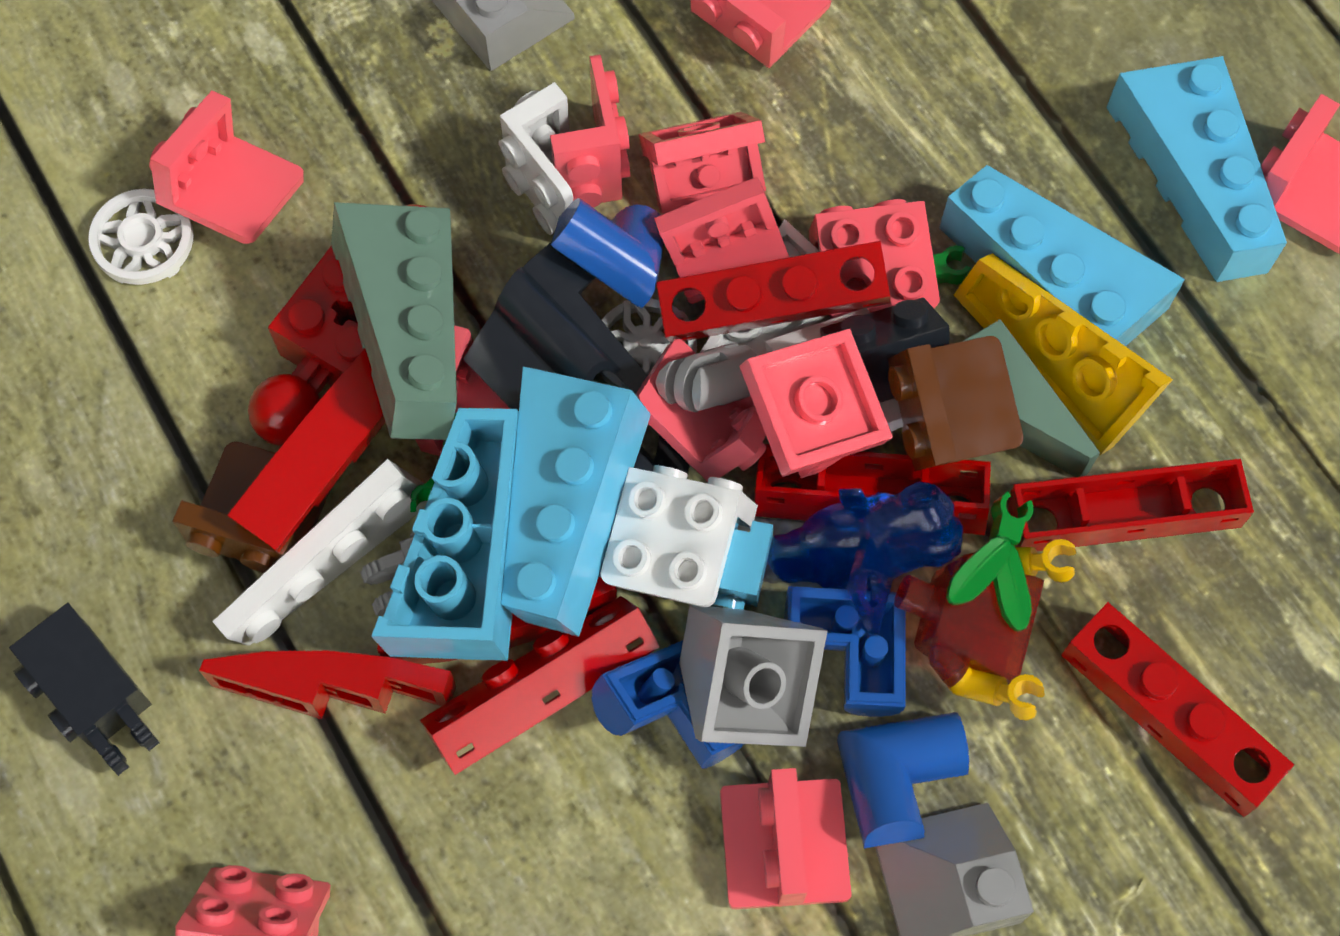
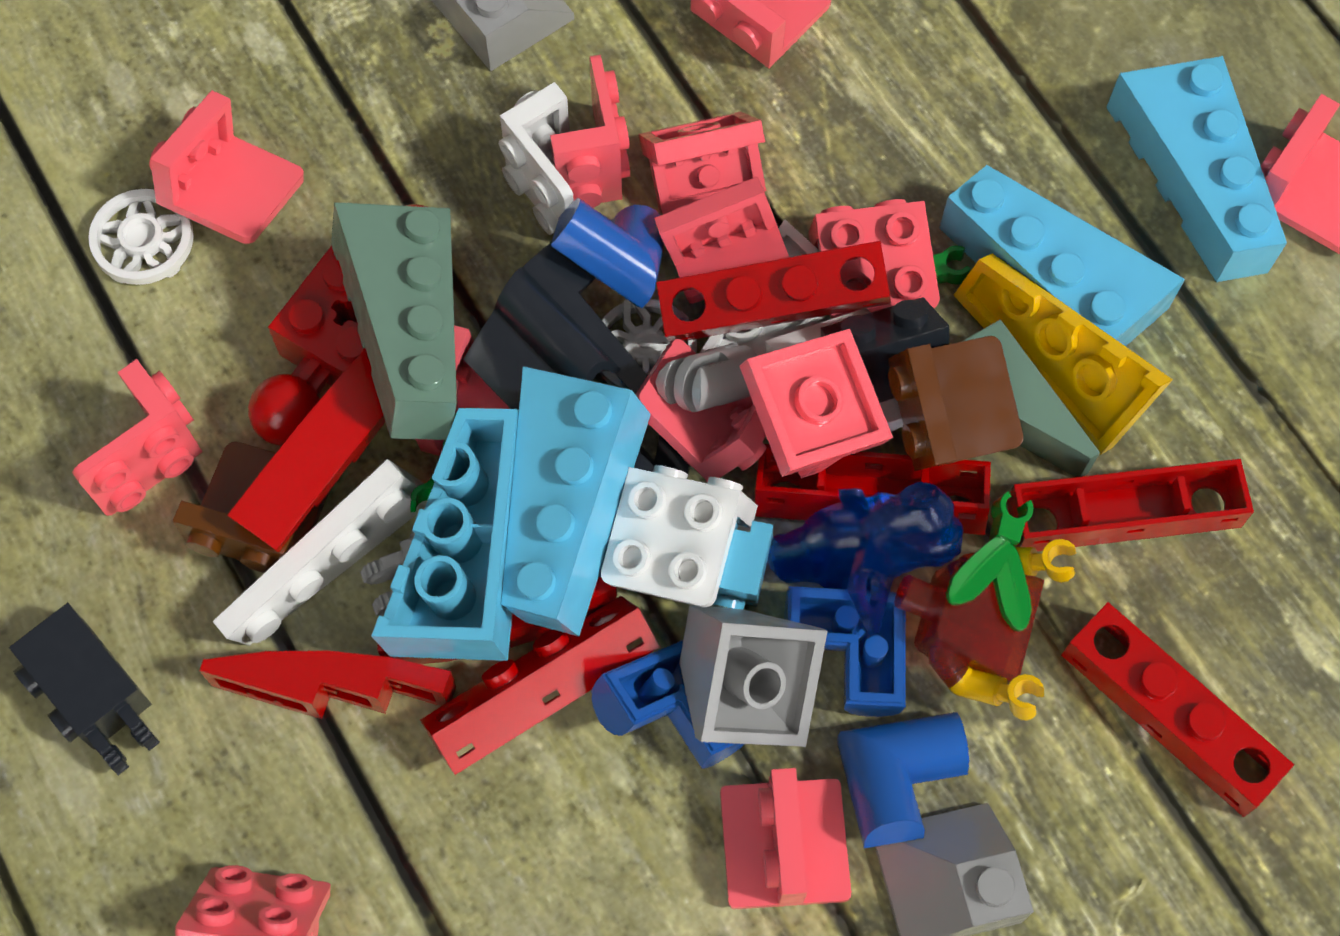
(146, 452): none -> coral bracket

